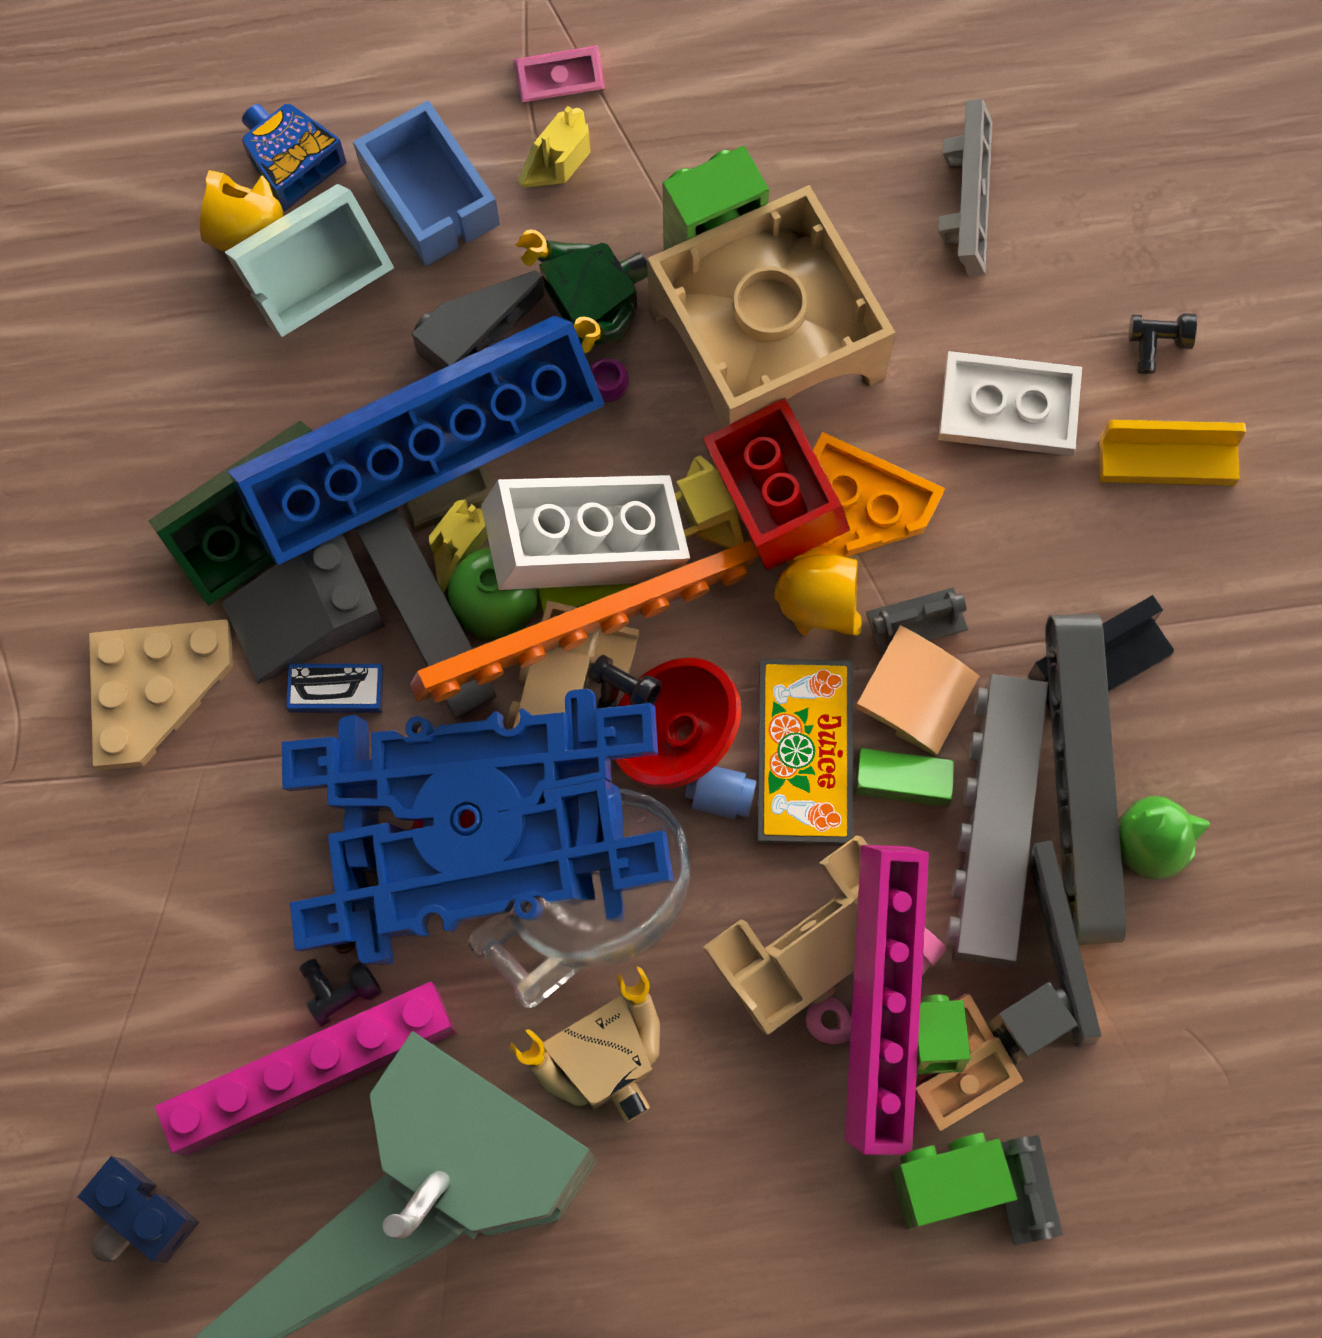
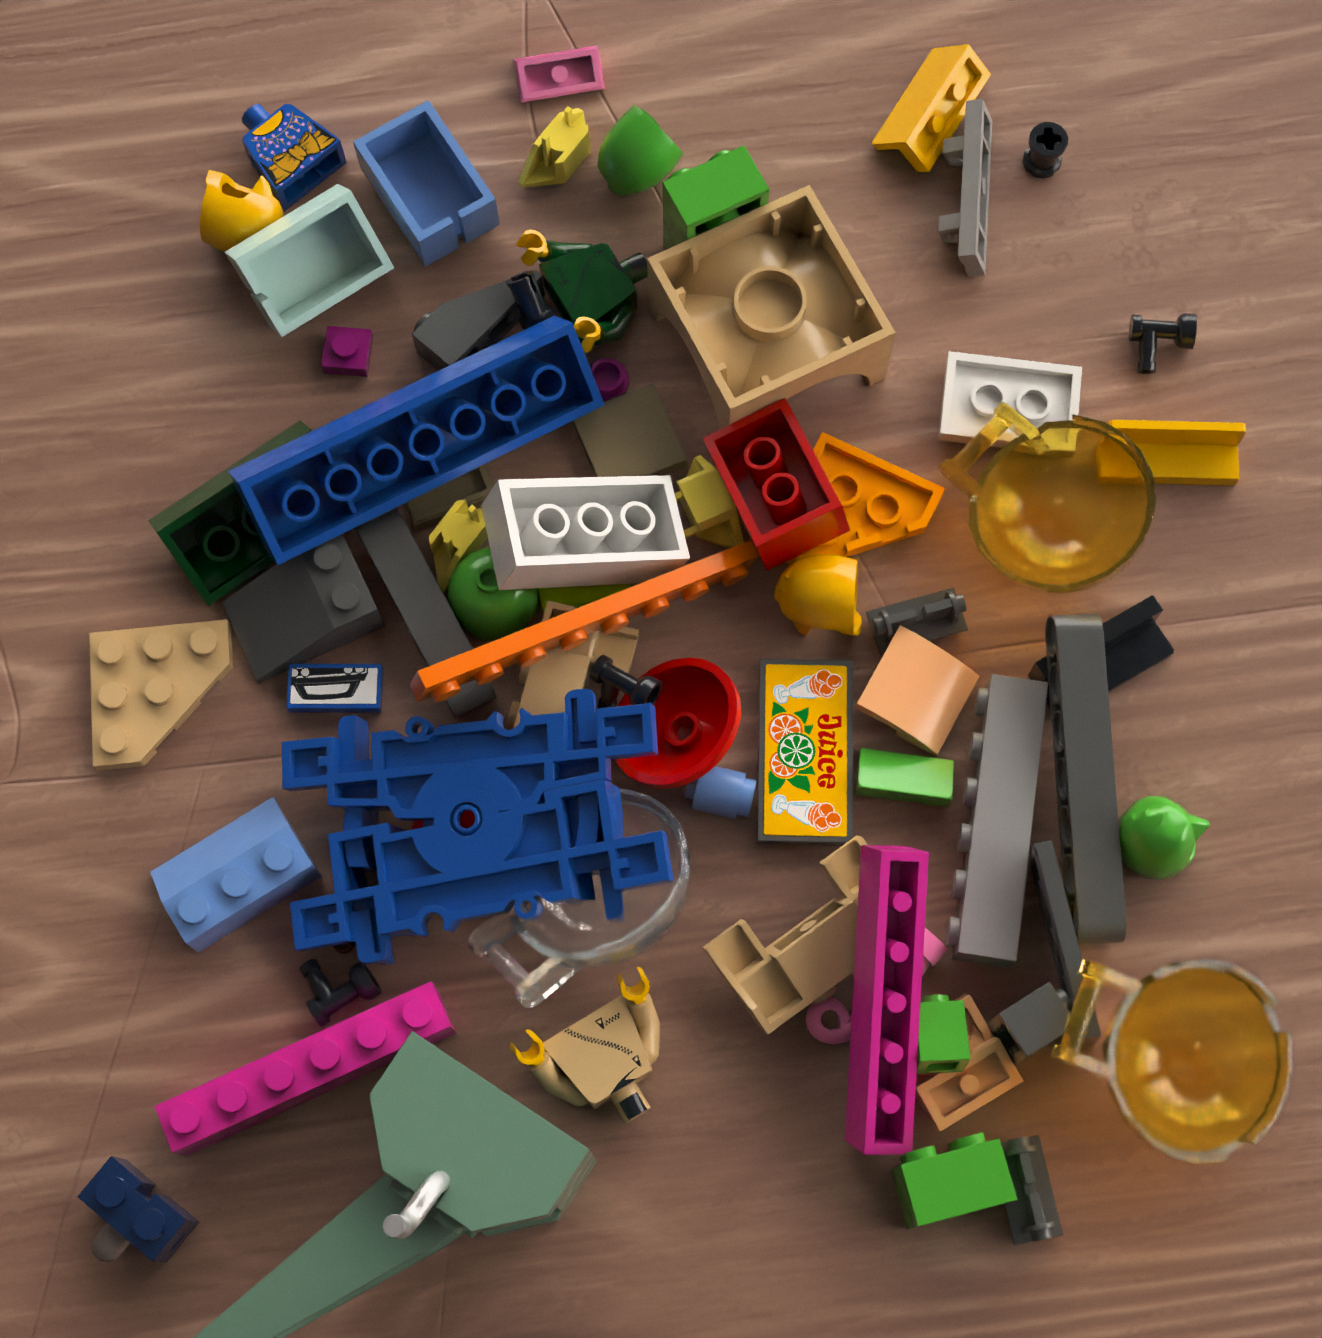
(234, 875): none -> medium blue slope
(347, 351): none -> magenta plate
(529, 299): none -> black pin
(631, 436): none -> dark tan tile
(636, 153): none -> bright green piece
(933, 105): none -> yellow panel
(1045, 149): none -> black bush
(1057, 501): none -> clear yellow windscreen
(1187, 1055): none -> clear yellow windscreen

